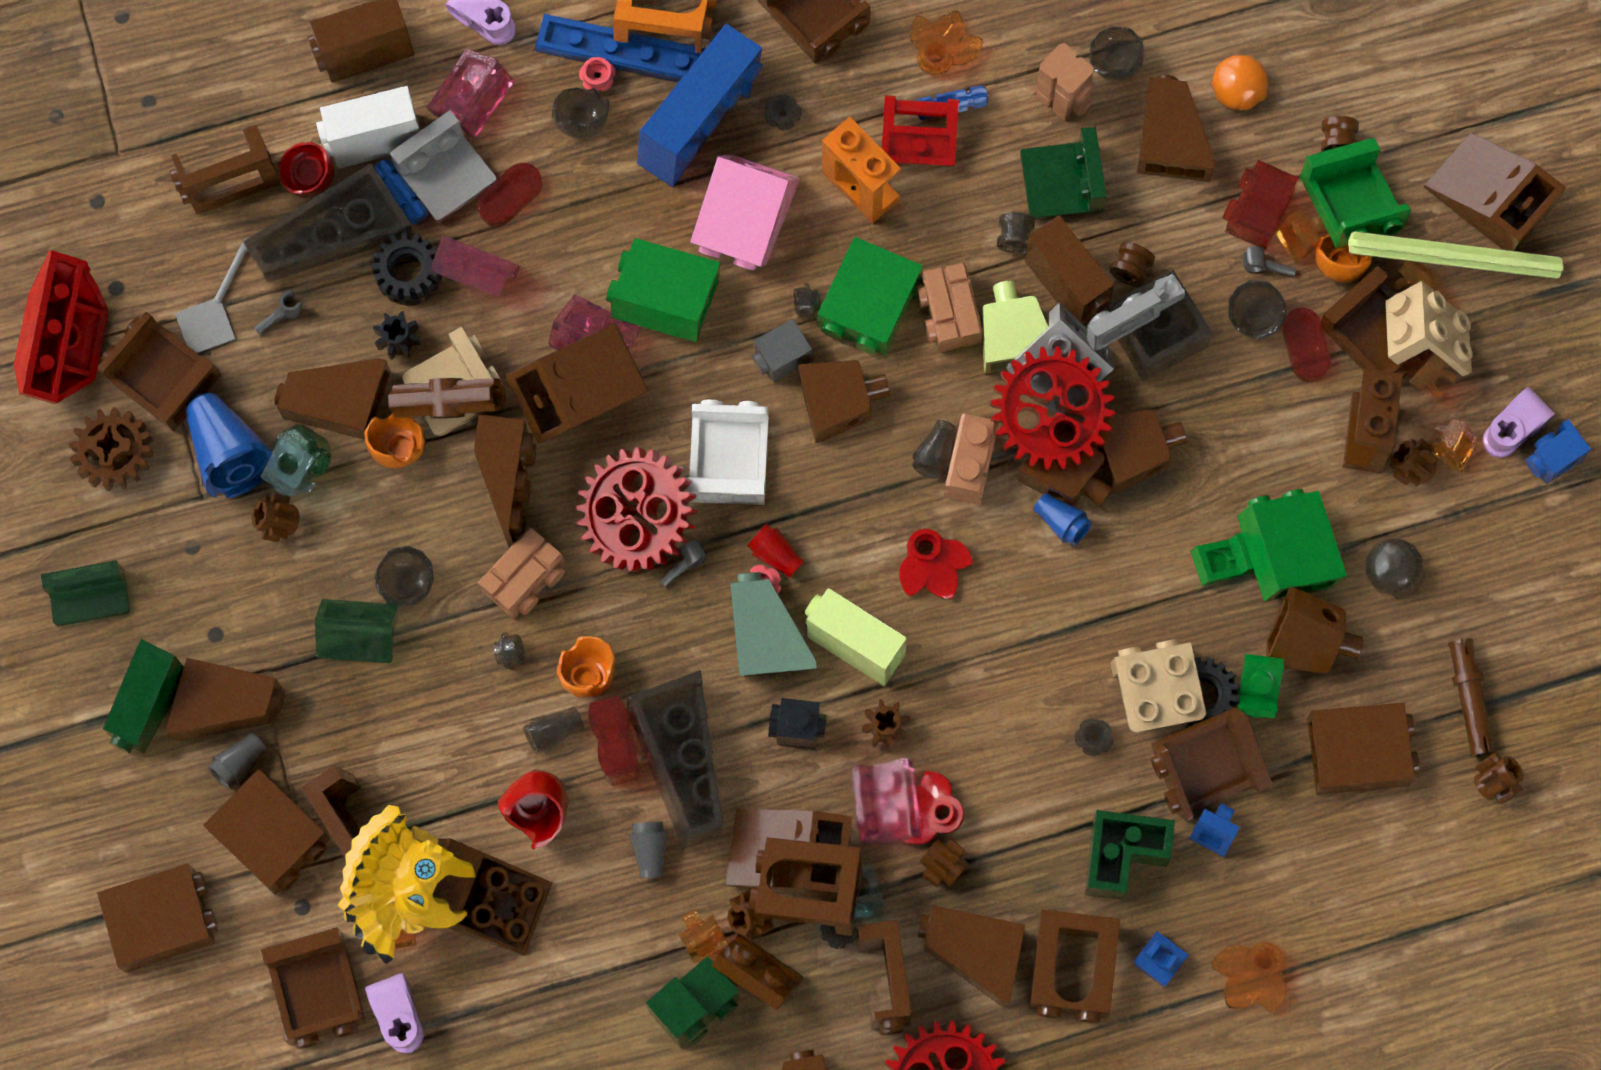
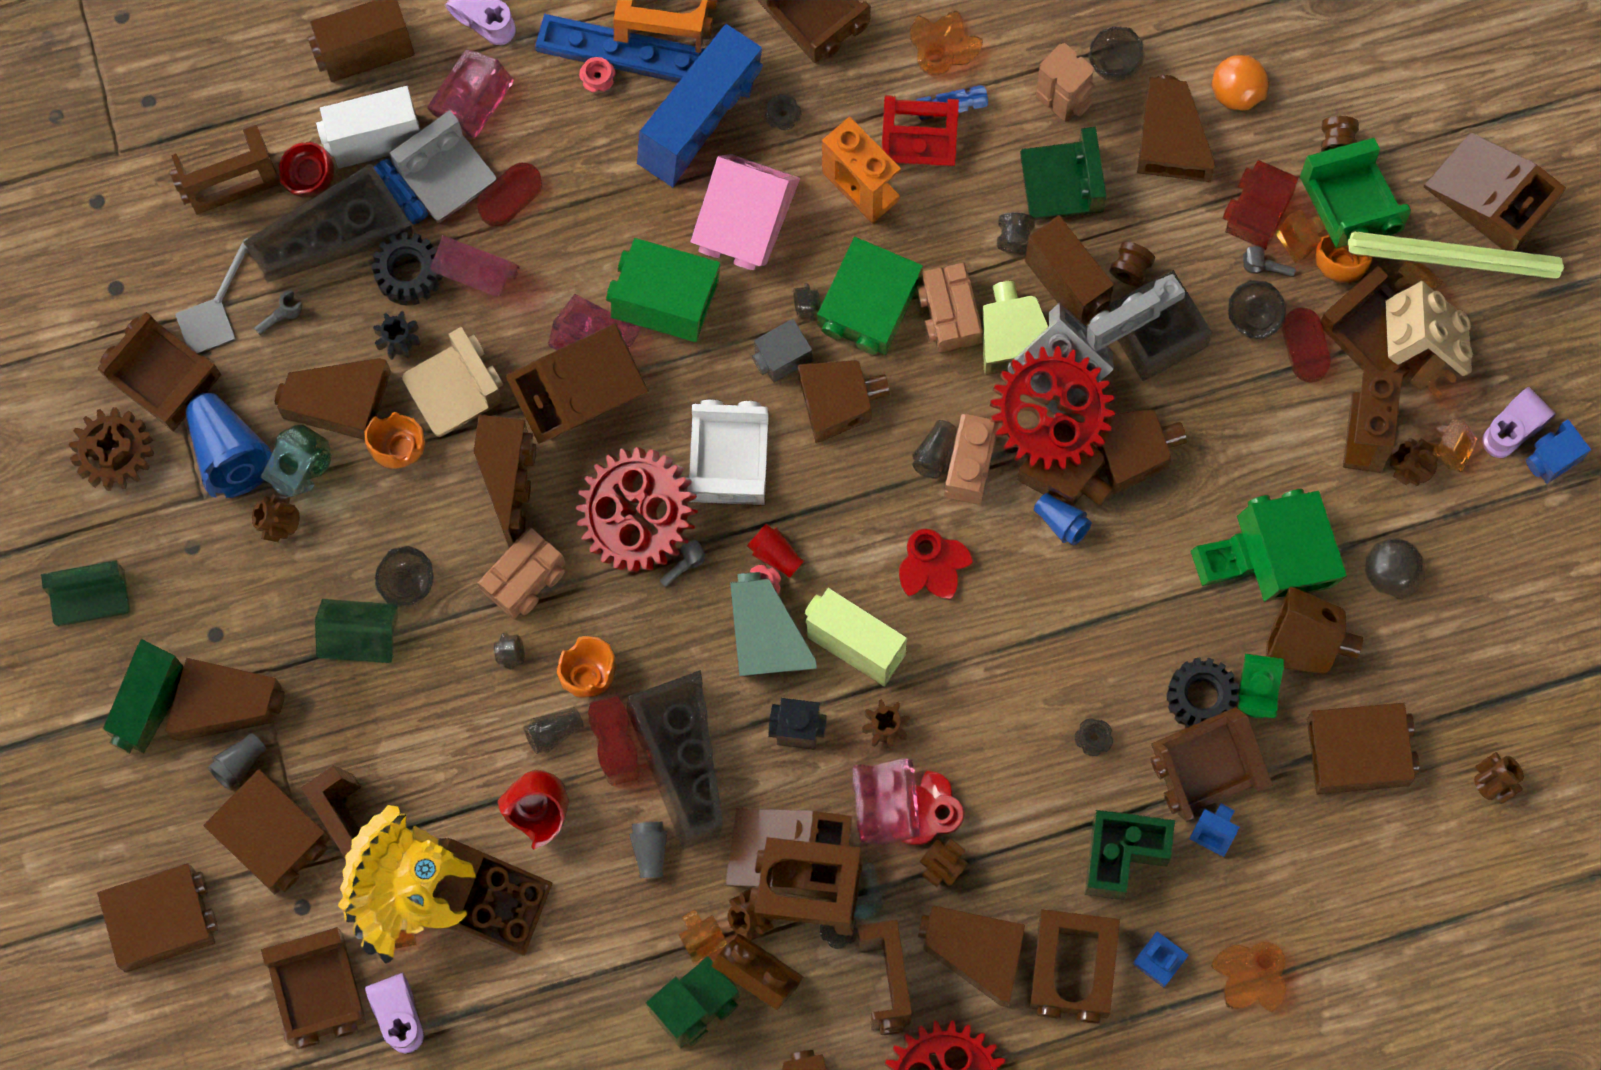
(60, 330): red wedge -> none
(447, 398): reddish brown piece -> none
(580, 112): clear smoke hair -> none
(1159, 685): tan bracket -> none
(1471, 697): reddish brown pin -> none

